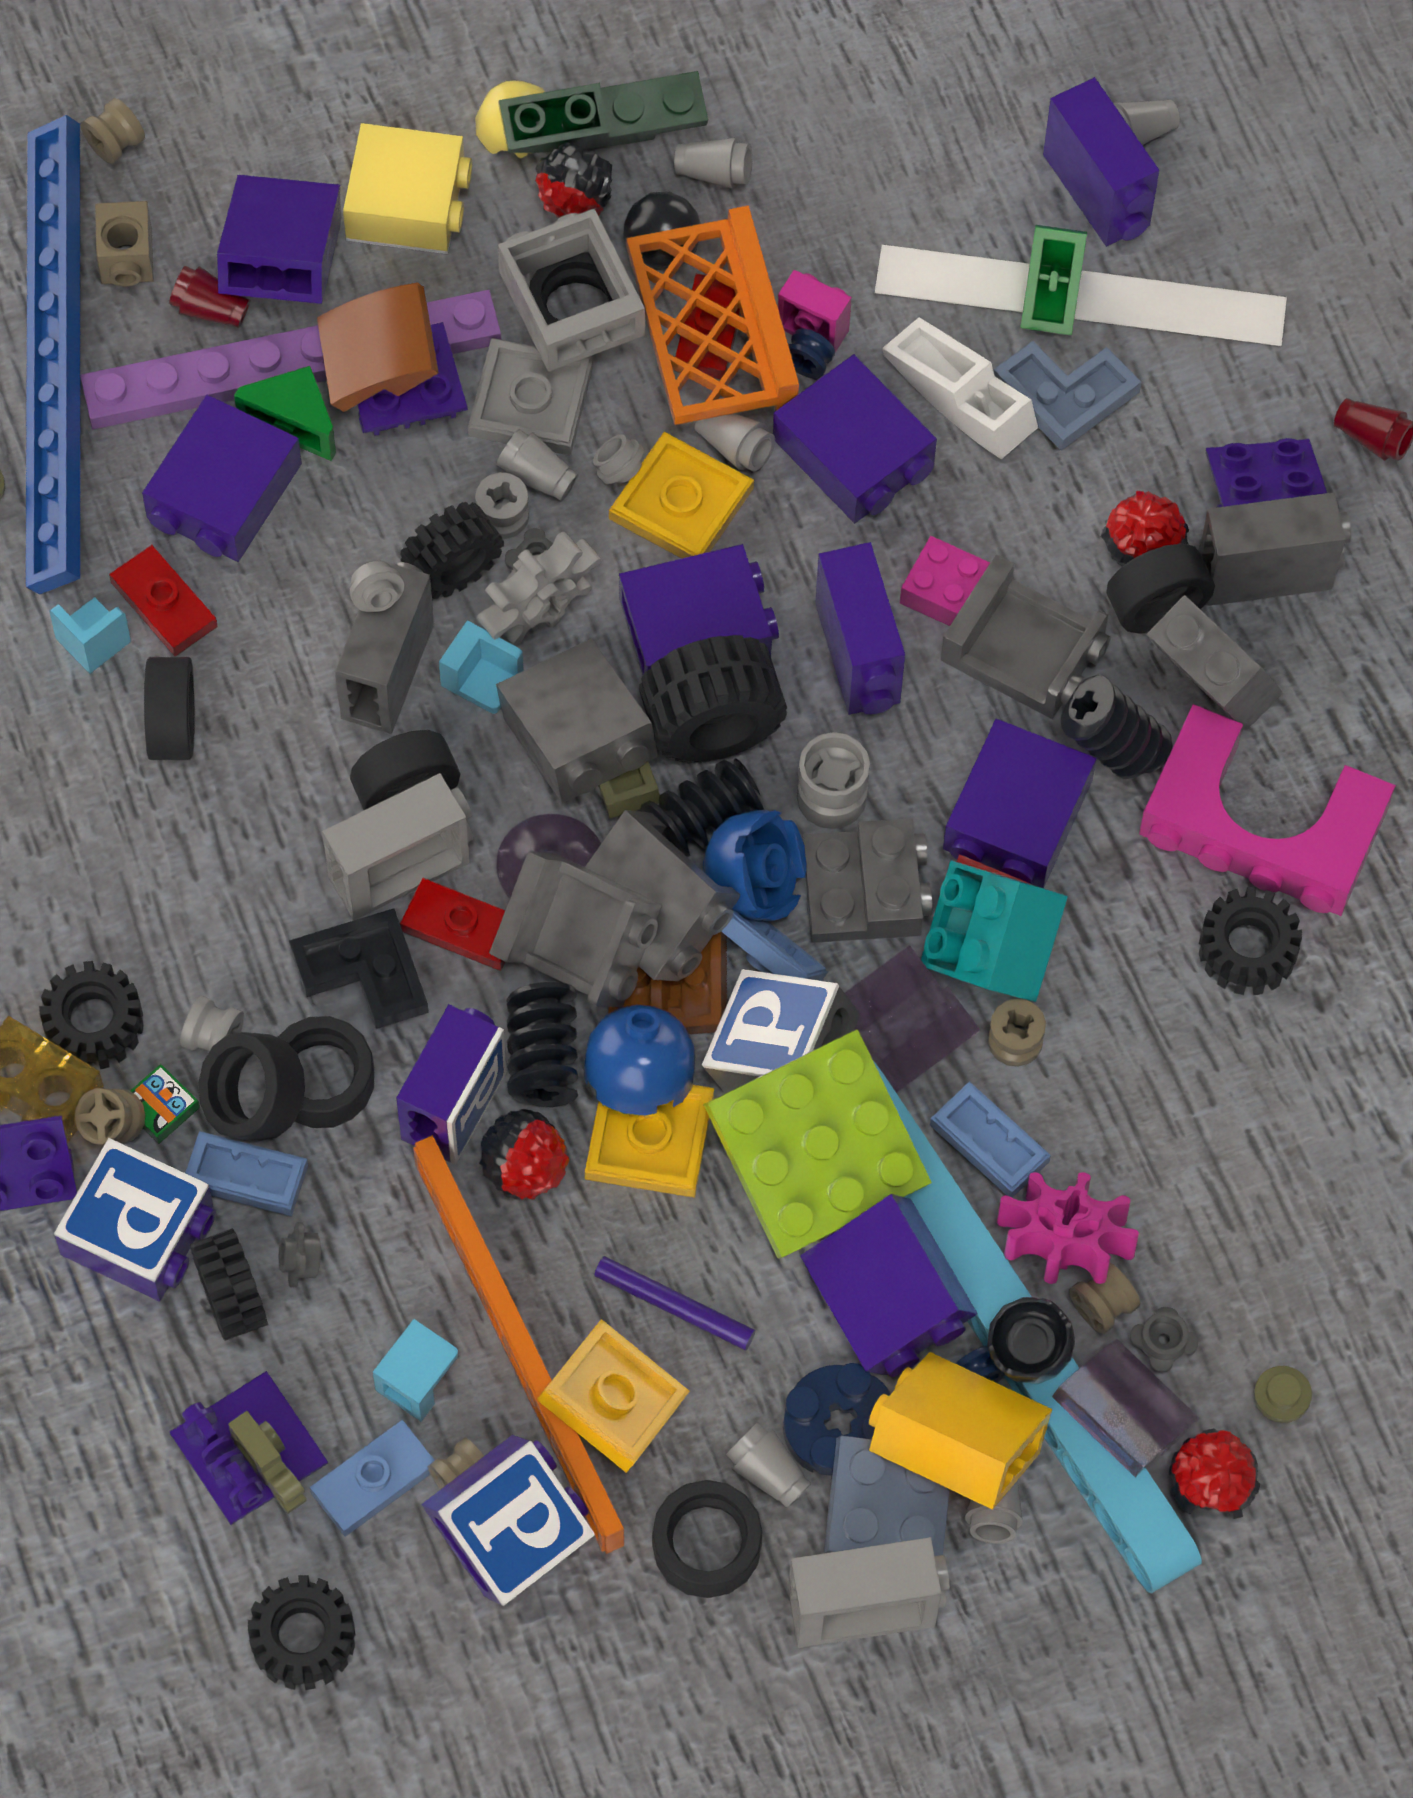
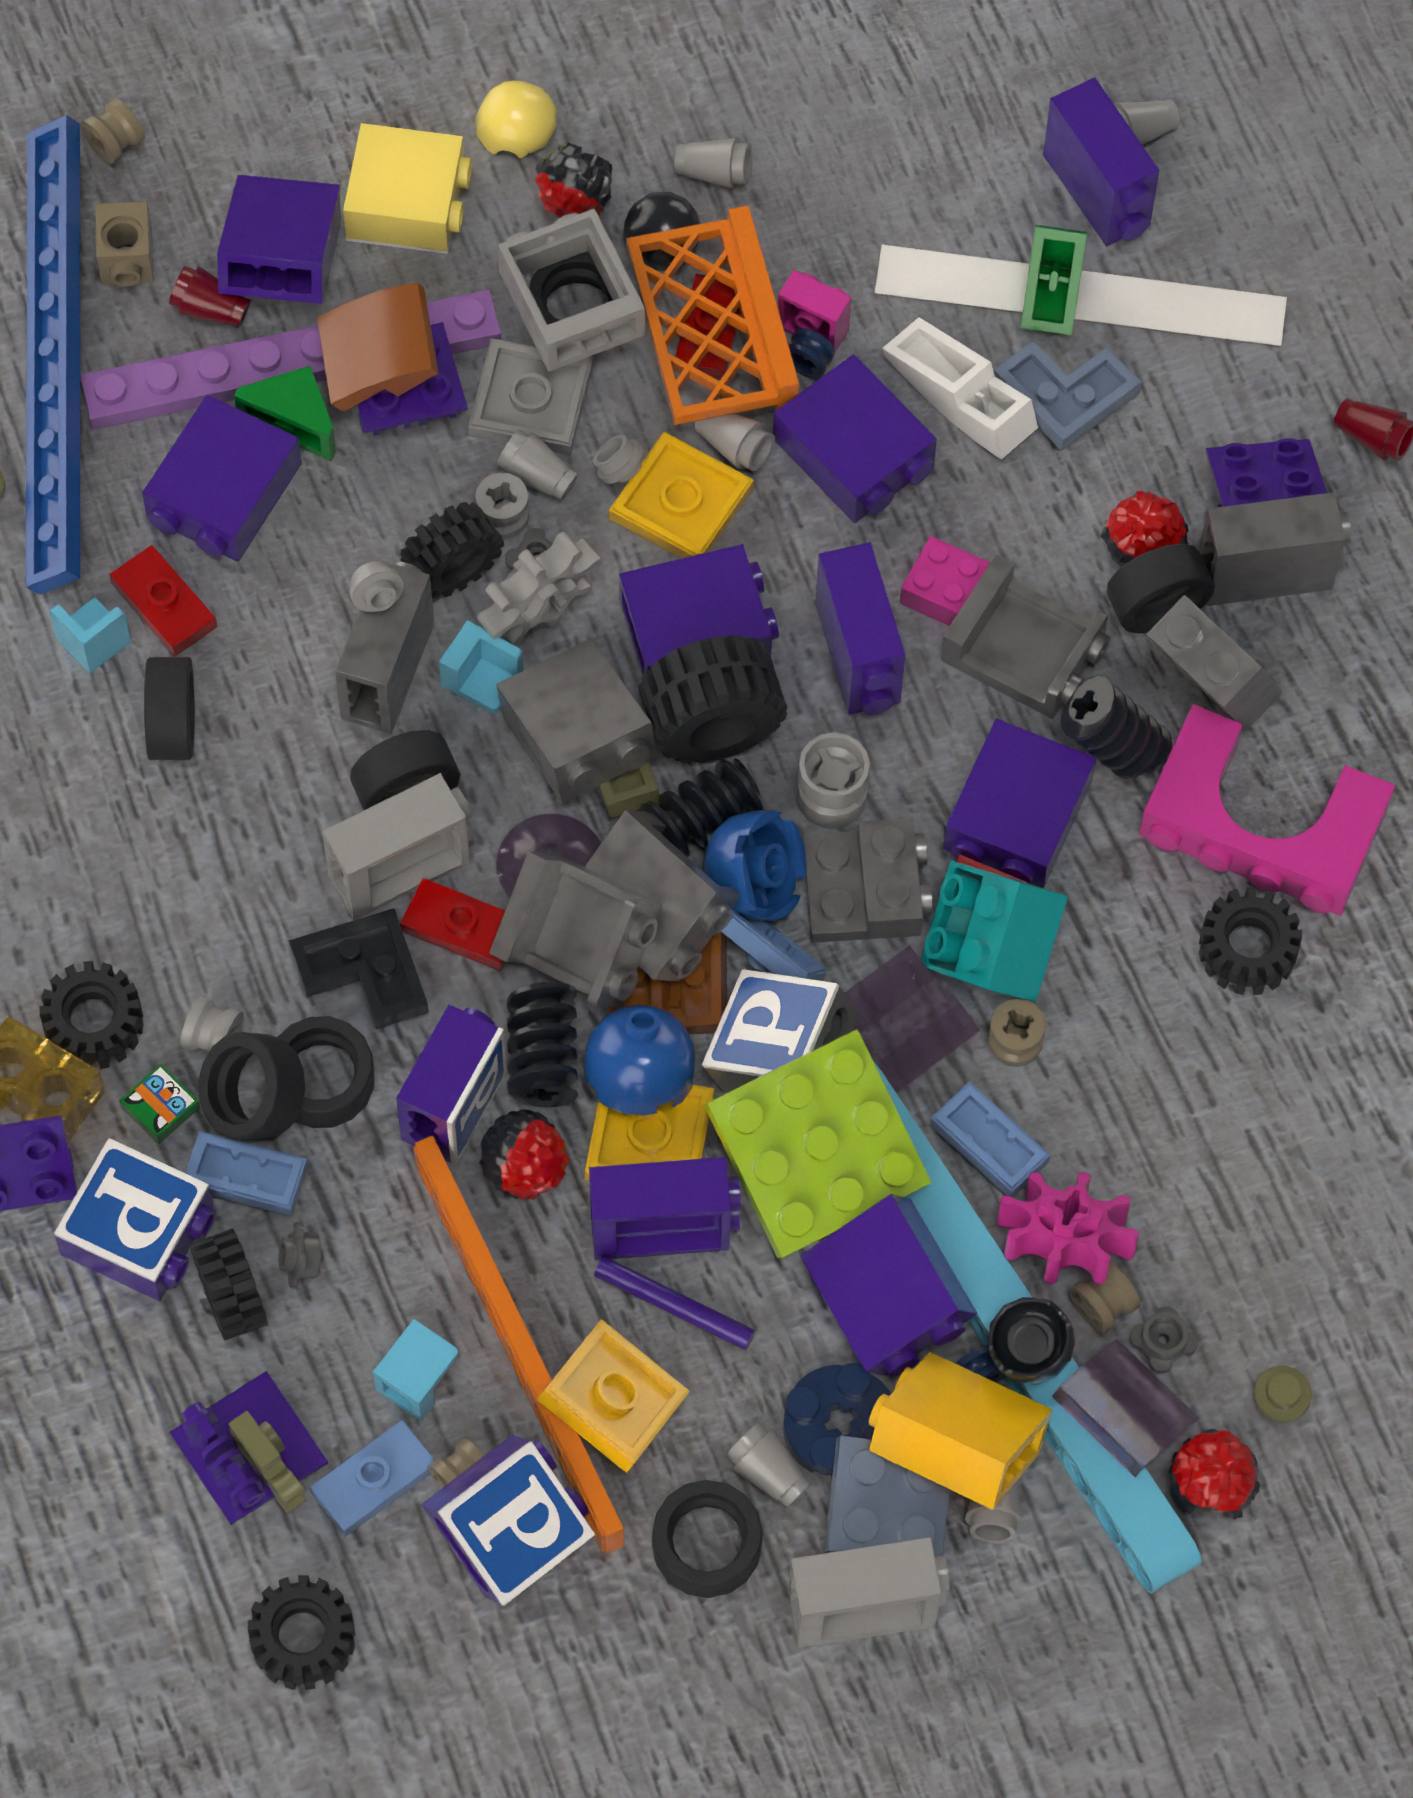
(95, 1115): dark tan wheel -> none
(603, 115): dark green slope -> none
(663, 1208): none -> dark purple window

